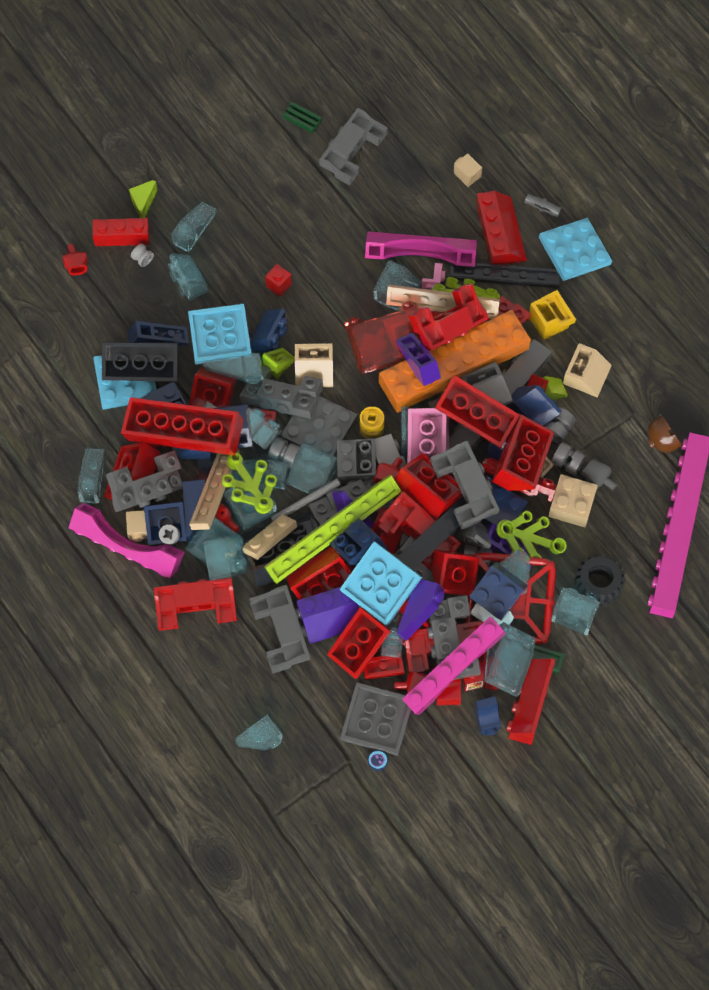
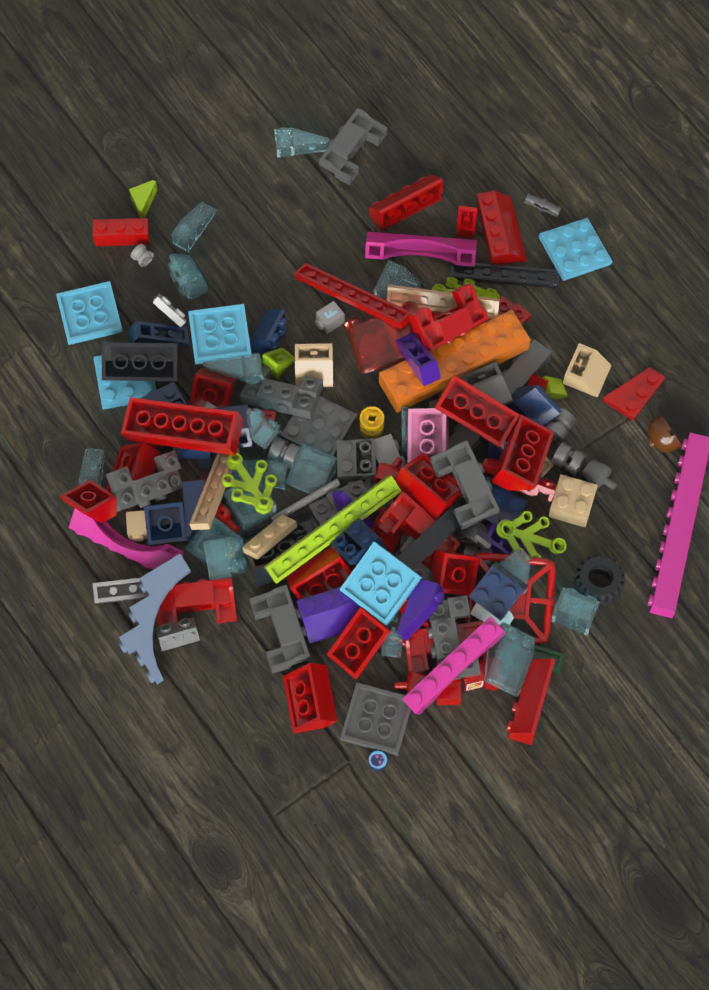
(75, 261): red piece -> none
(89, 313): none -> medium azure plate
(92, 501): none -> red slope
(117, 591): none -> light grey brick
(157, 585): none -> sand blue arch
(165, 305): none -> white wing
(171, 536): light grey wheel -> none
(177, 634): none -> bracket
(260, 735): clear light blue slope -> none
(278, 280): red brick -> none
(297, 142): none -> clear light blue slope
(304, 115): dark green tile -> none
(310, 698): none -> red slope
(329, 317): none -> light grey brick
(353, 295): none -> red tile
(383, 667): red plate -> none
(406, 202): none -> red slope
(439, 277): bright pink bracket -> none
(466, 221): none -> red slope
(467, 170): tan brick -> none
(487, 716): dark blue arch -> none
(551, 315): yellow plate -> none
(635, 393): none -> red wing

